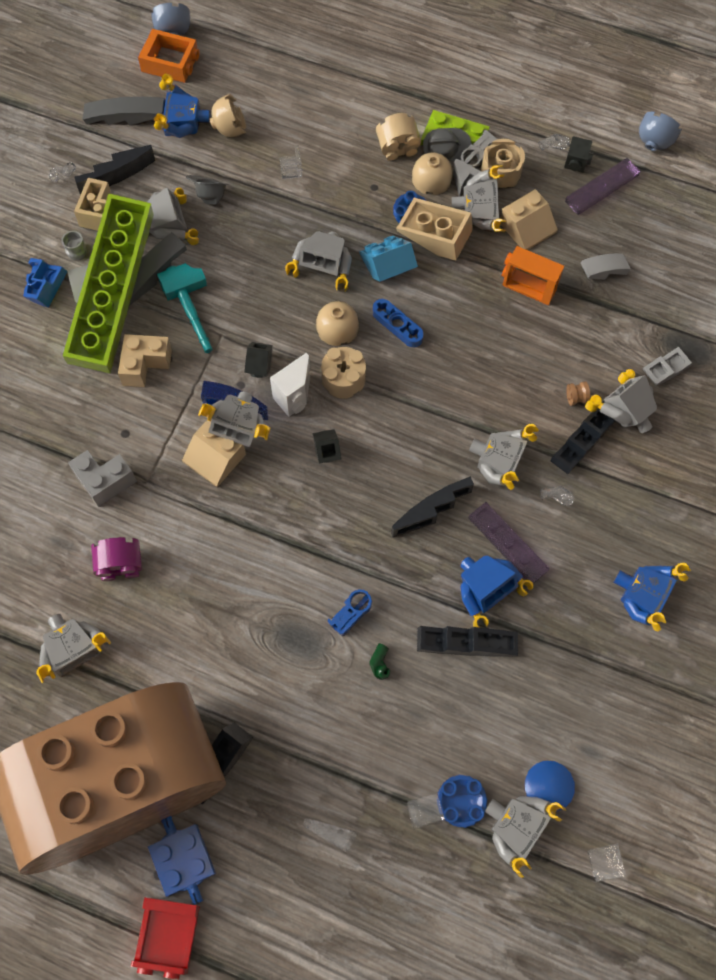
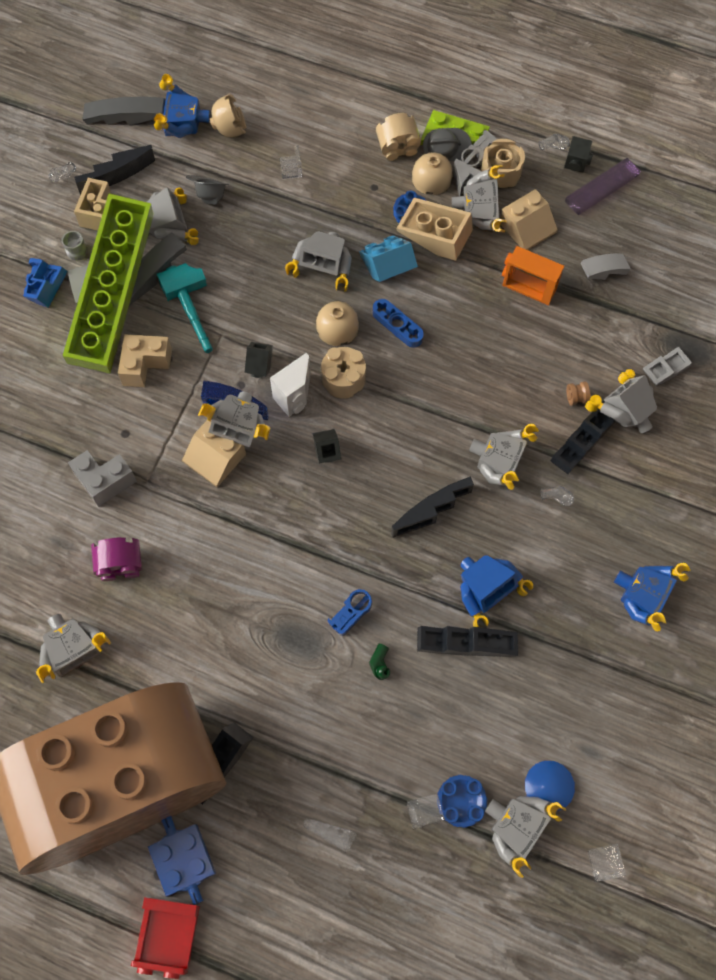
(159, 67): orange window -> none
(171, 18): sand blue cylinder -> none
(508, 543): clear purple tile -> none
(658, 131): sand blue cylinder -> none

